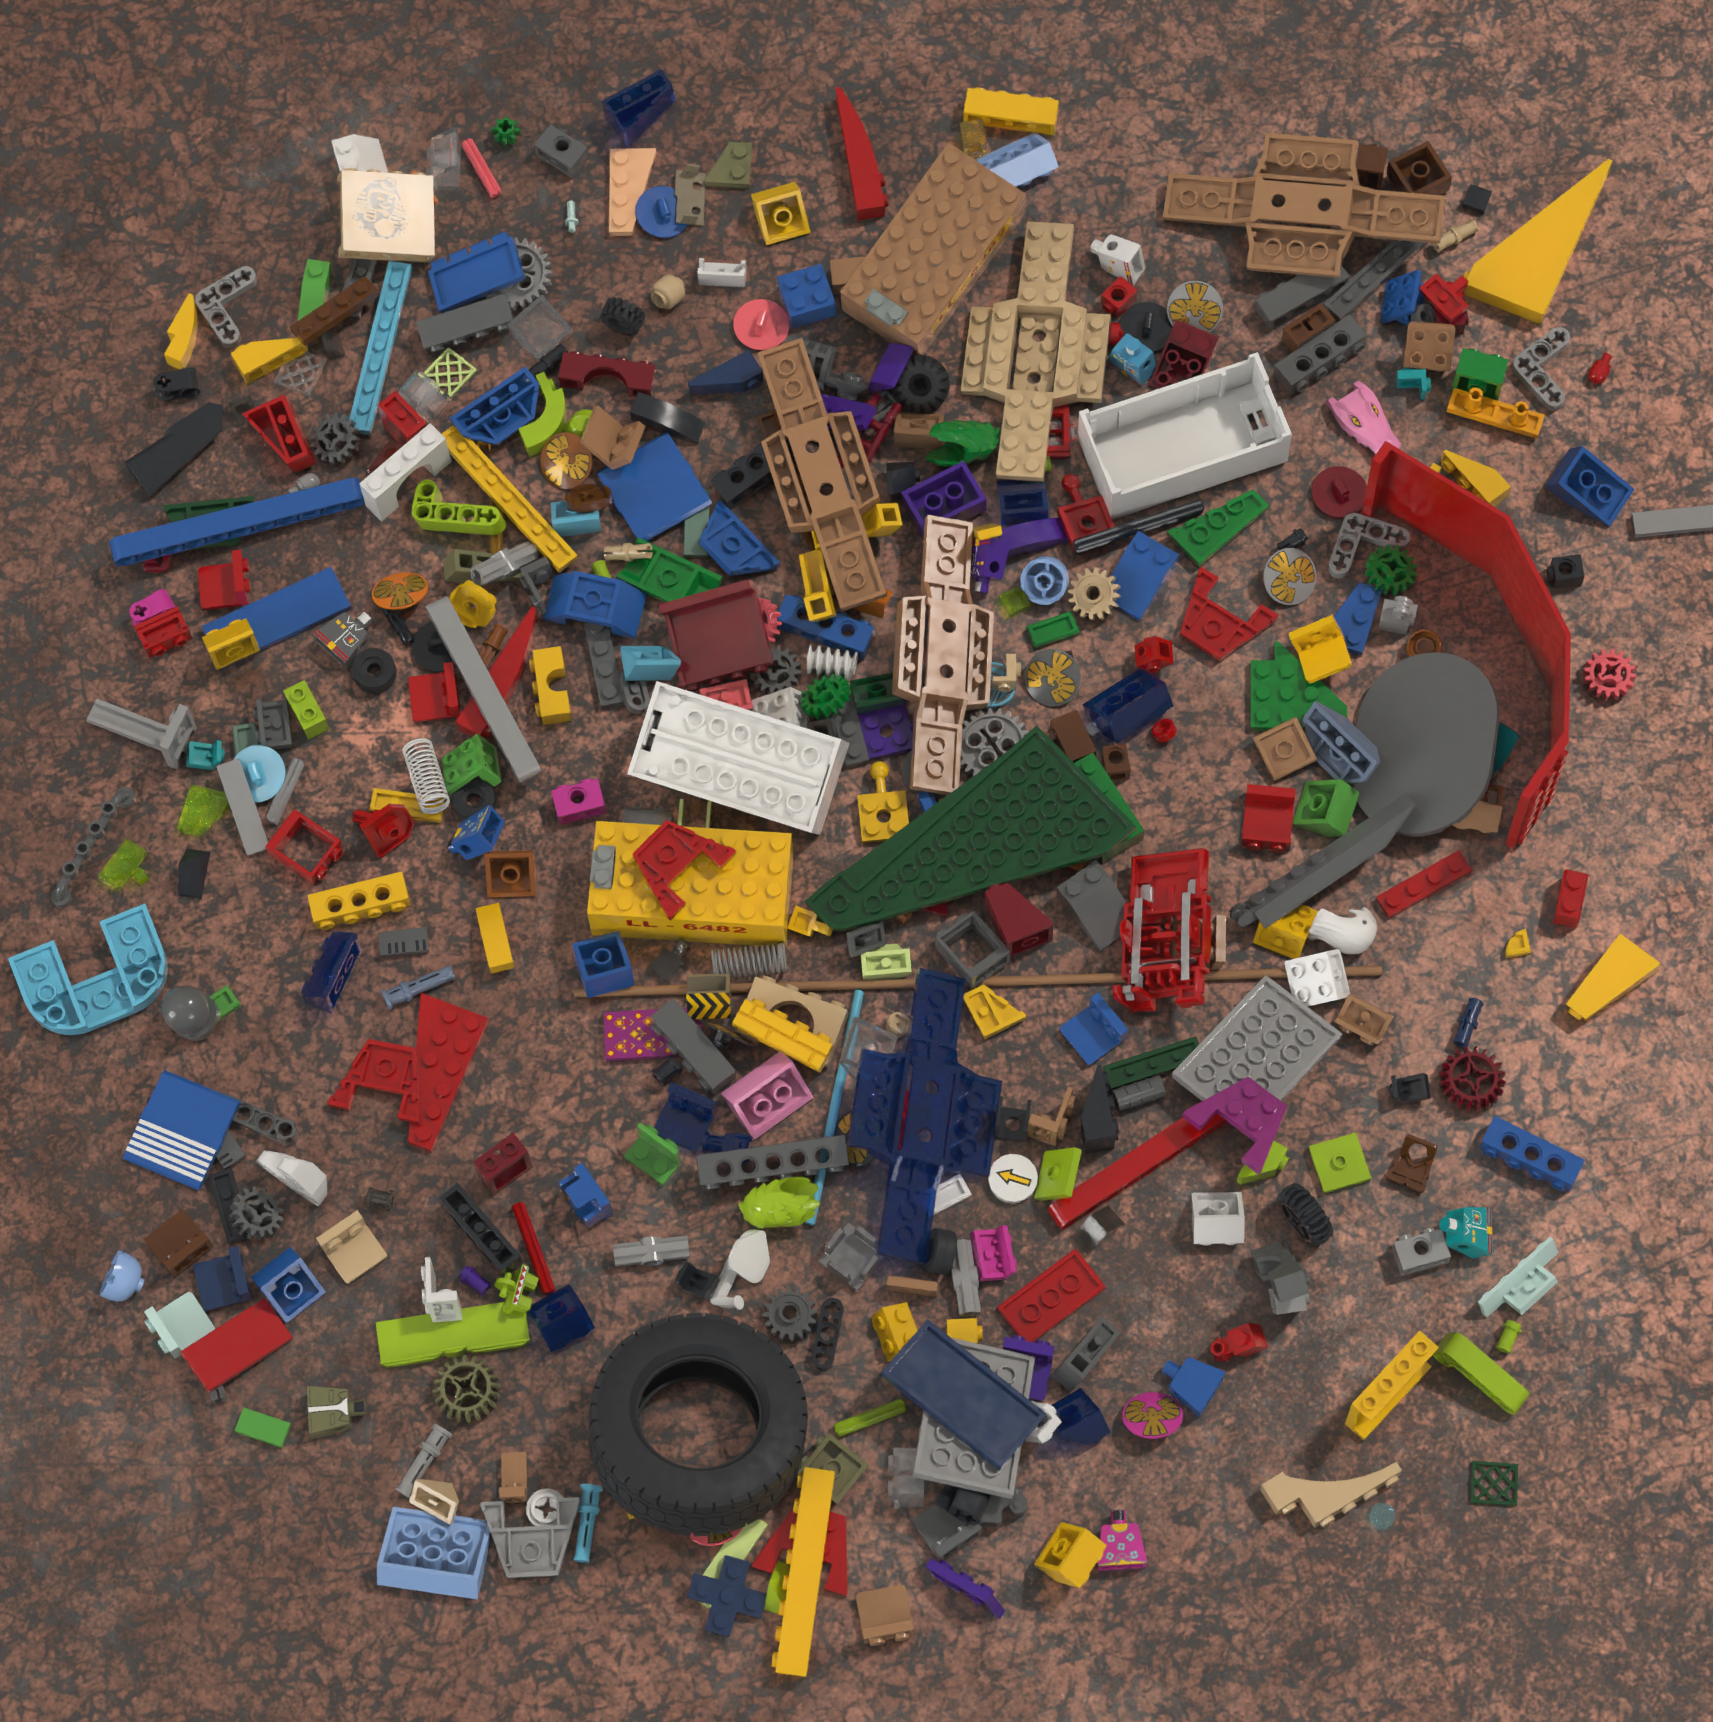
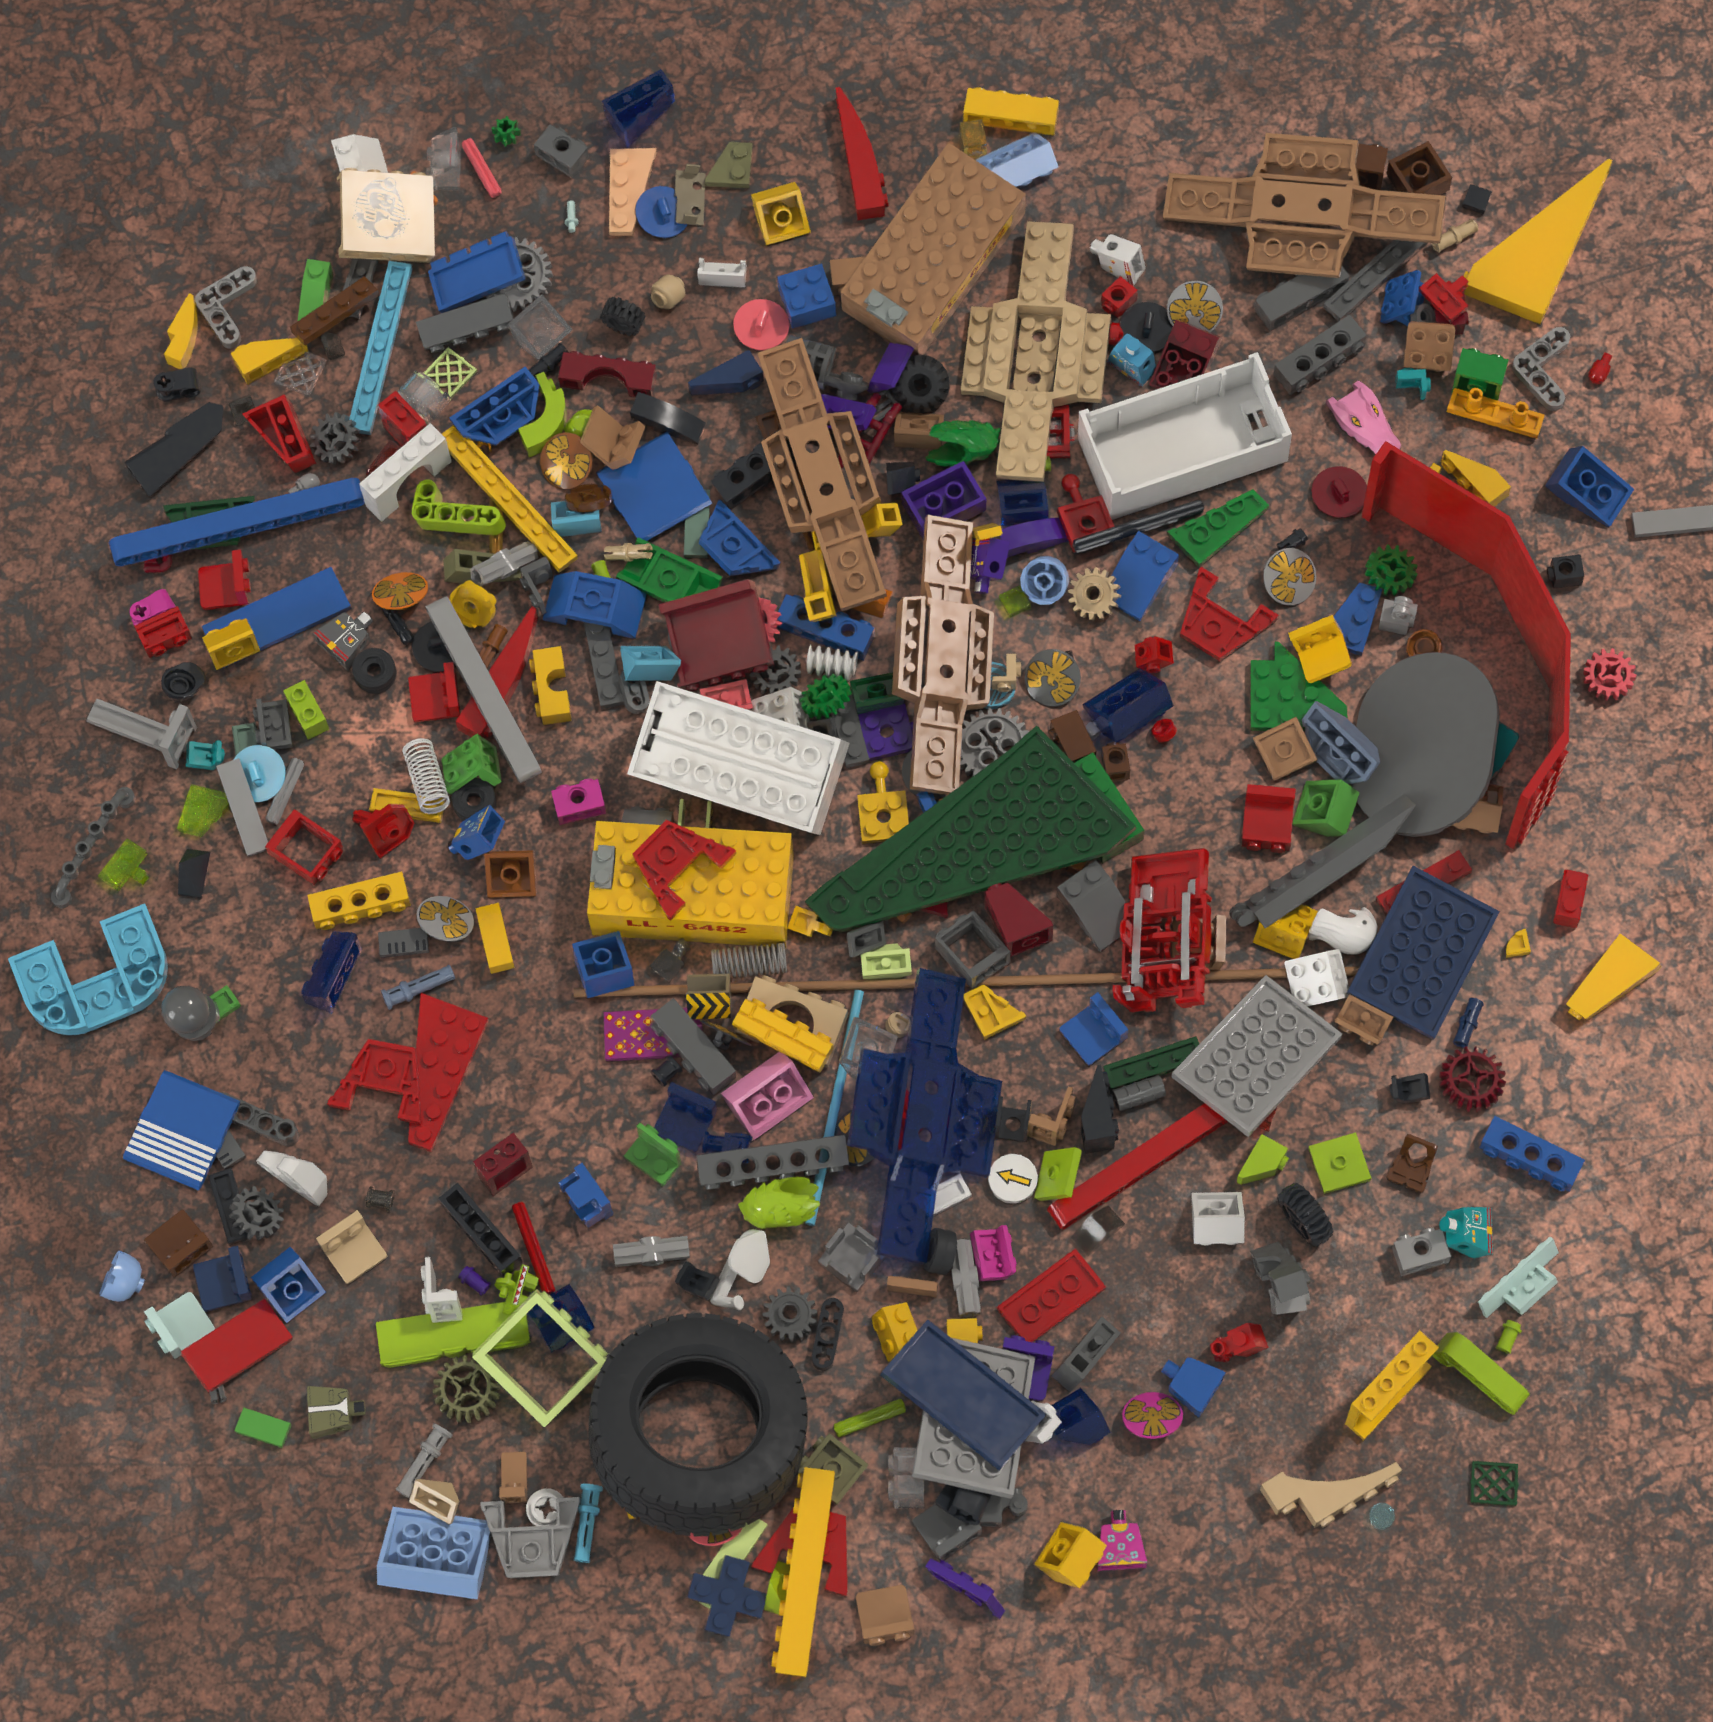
(182, 681): none -> black hat
(445, 918): none -> shield
(562, 1318): none -> yellowish green window
(1052, 630): green tile -> none
(1249, 1110): magenta wing -> none
(1307, 327): reddish brown brick -> none
(1355, 535): light grey beam -> none
(1423, 952): none -> dark blue plate

